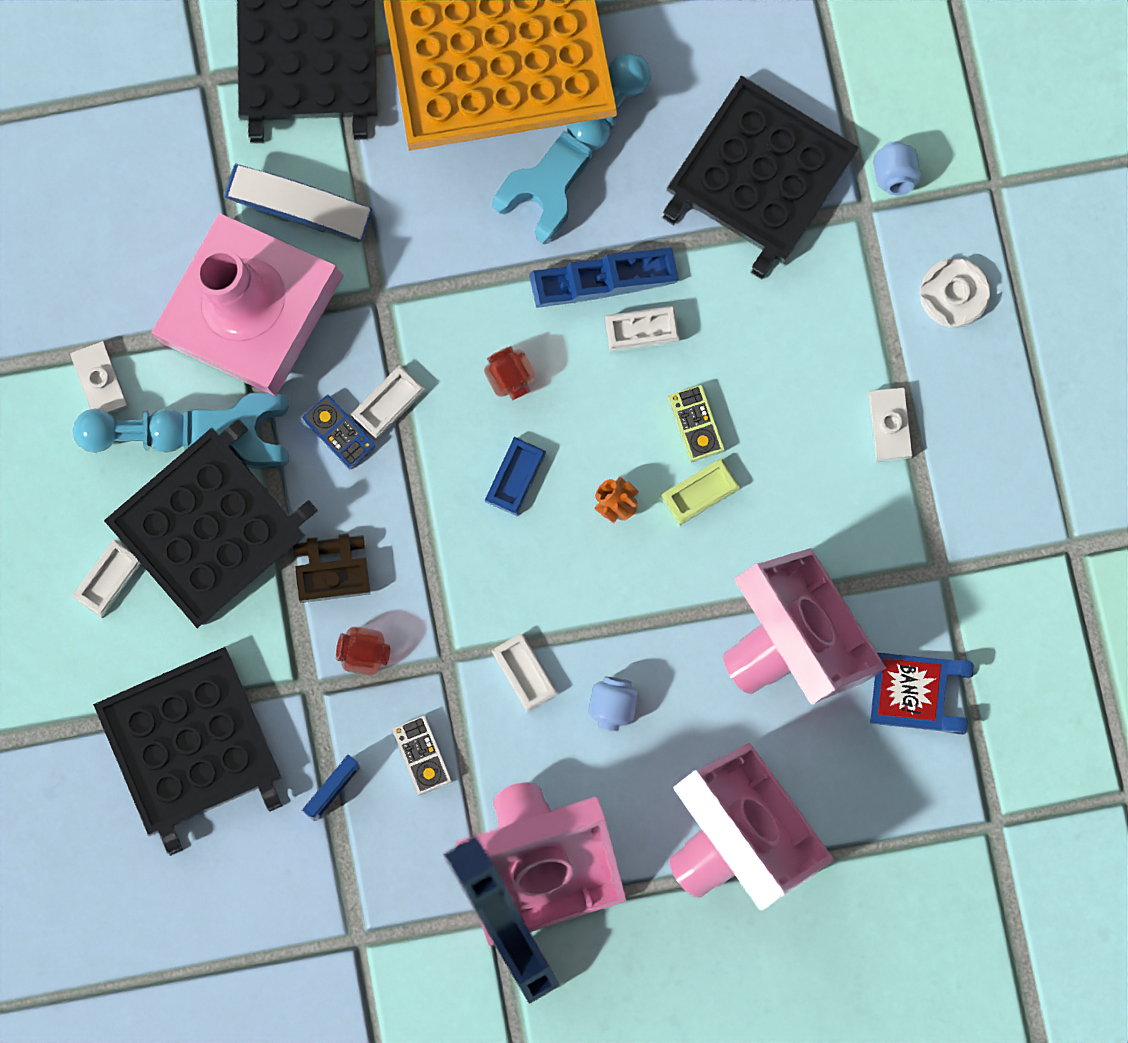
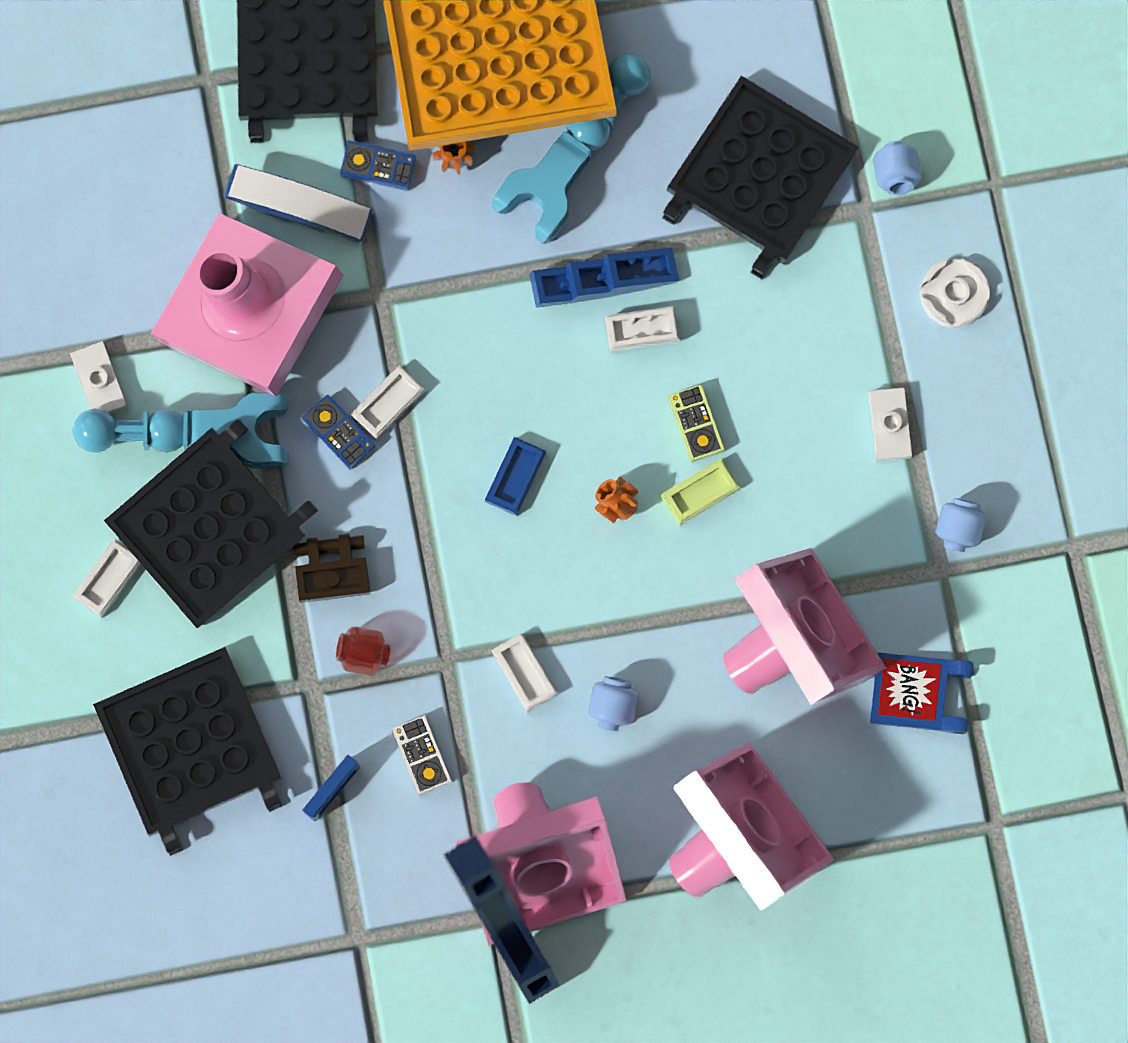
(378, 165): none -> tile
(454, 162): none -> orange gear
(509, 372): clear red head -> none
(961, 524): none -> light blue head

